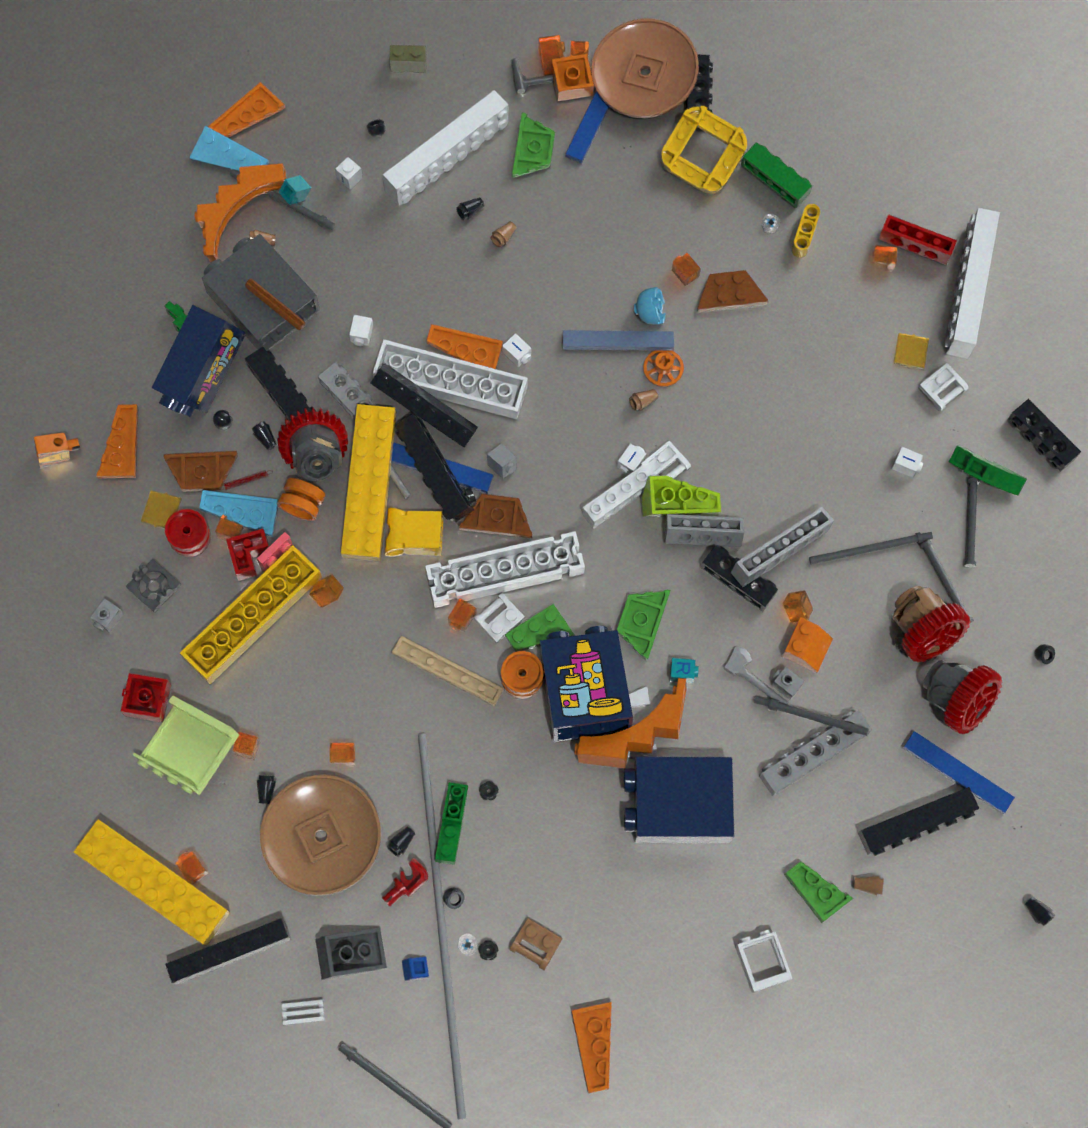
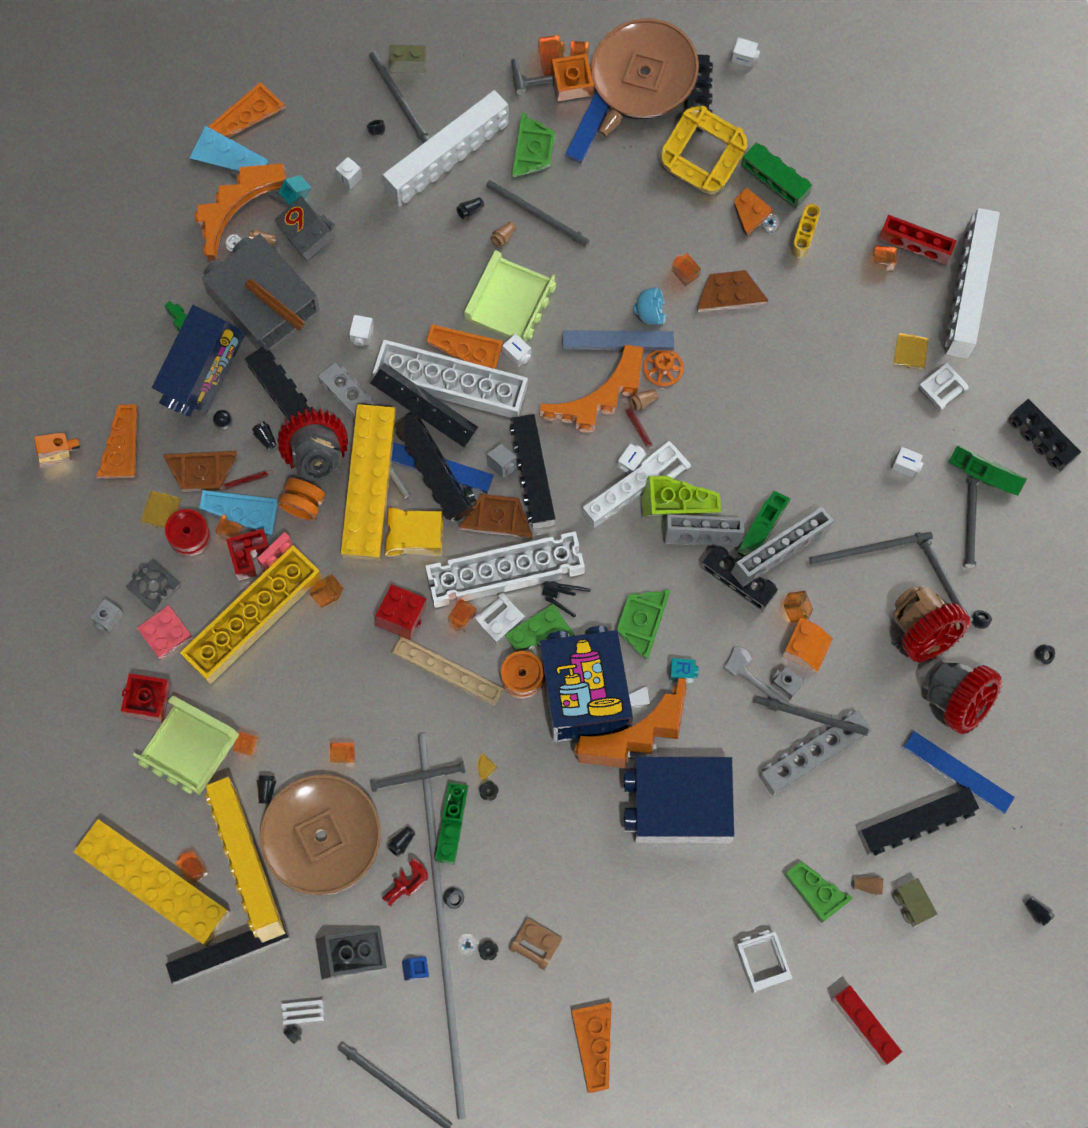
(164, 632): none -> coral plate
(230, 240): none -> white plate
(244, 860): none -> yellow brick
(292, 1034): none -> pearl dark grey plate
(304, 228): none -> dark grey slope
(400, 612): none -> red brick
(417, 776): none -> dark grey bar
(421, 134): none -> dark grey bar
(485, 767): none -> clear yellow tile
(509, 298): none -> yellowish green panel
(533, 471): none -> black brick
(552, 590): none -> black plant
(577, 236): none -> dark grey bar
(584, 410): none -> orange arch
(610, 122): none -> medium nougat cone
(639, 427): none -> red piece
(745, 52): none -> white brick
(751, 210): none -> orange wing
(764, 523): none -> green slope
(866, 1025): none -> red brick
(914, 902): none -> olive brick
(980, 623): none -> black piece

